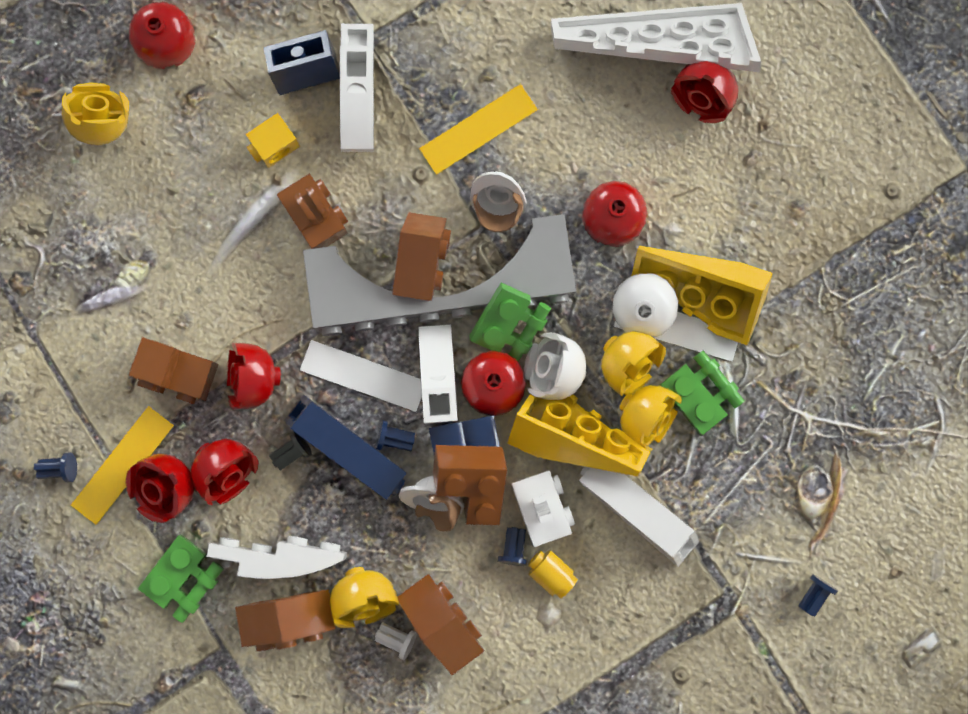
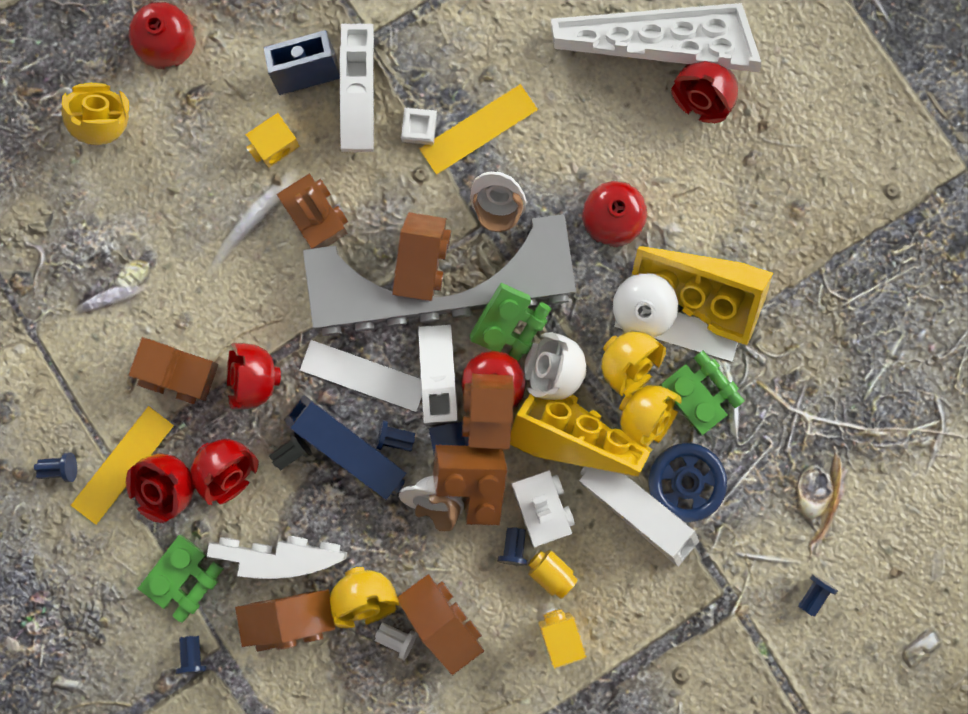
(190, 655): none -> dark blue piece
(419, 126): none -> white tile
(491, 411): none -> dark orange brick
(561, 638): none -> yellow brick
(714, 477): none -> dark blue plate

